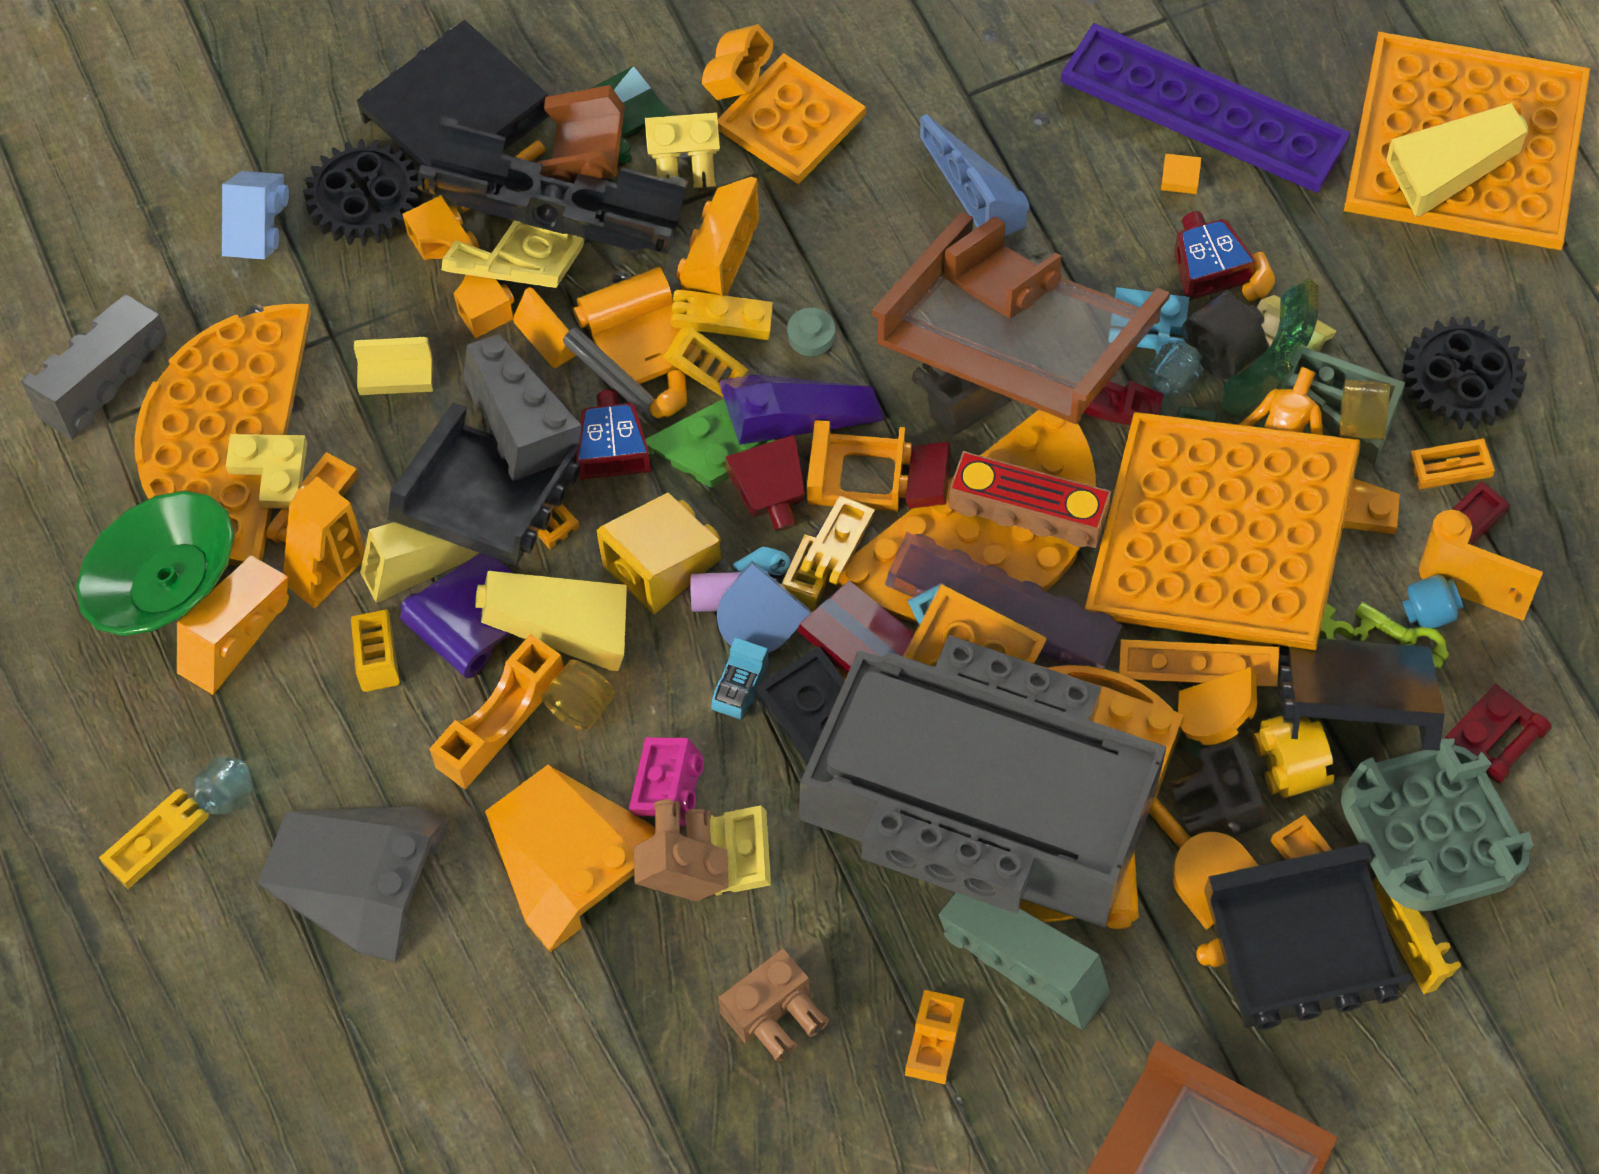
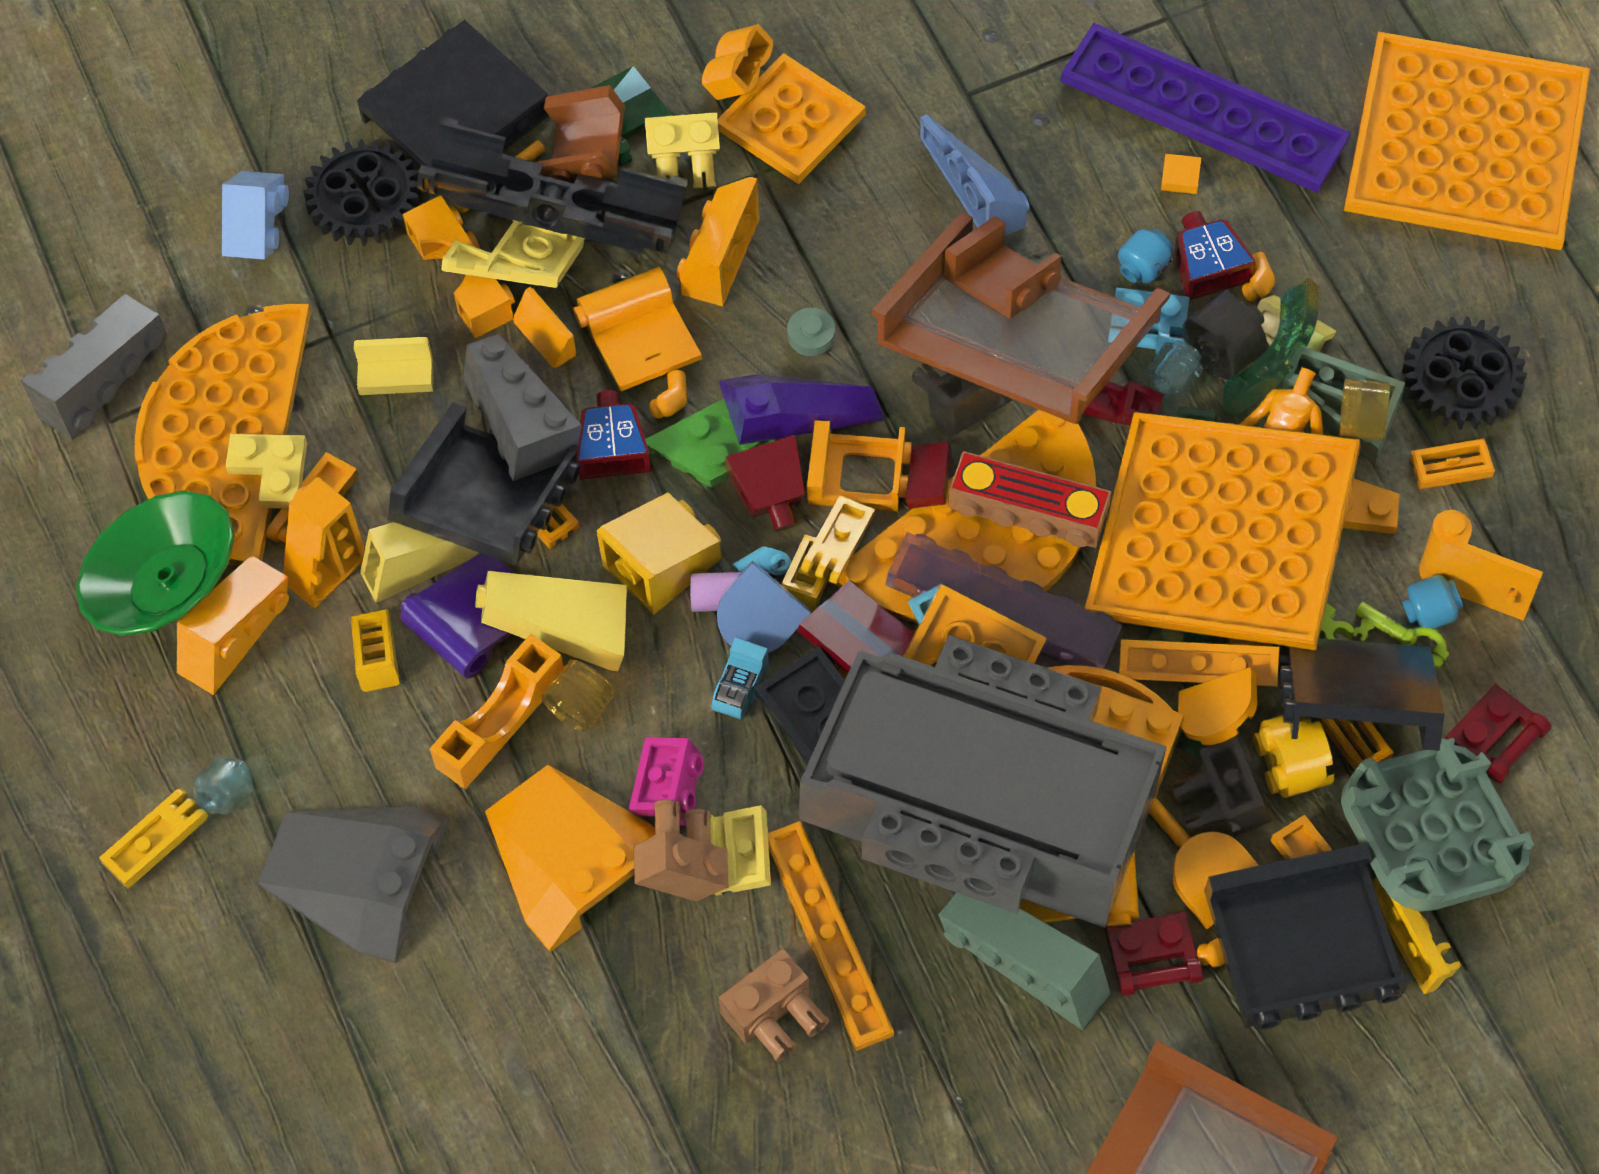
(608, 369): dark grey axle -> none
(686, 364): yellow slope -> none
(721, 314): yellow hinge -> none
(829, 936): none -> light orange tile
(934, 1037): light orange slope -> none
(1145, 256): none -> dark azure head
(1152, 942): none -> dark red plate
(1345, 747): none -> light orange tile
(1453, 155): light yellow slope -> none
(1483, 509): dark red tile -> none

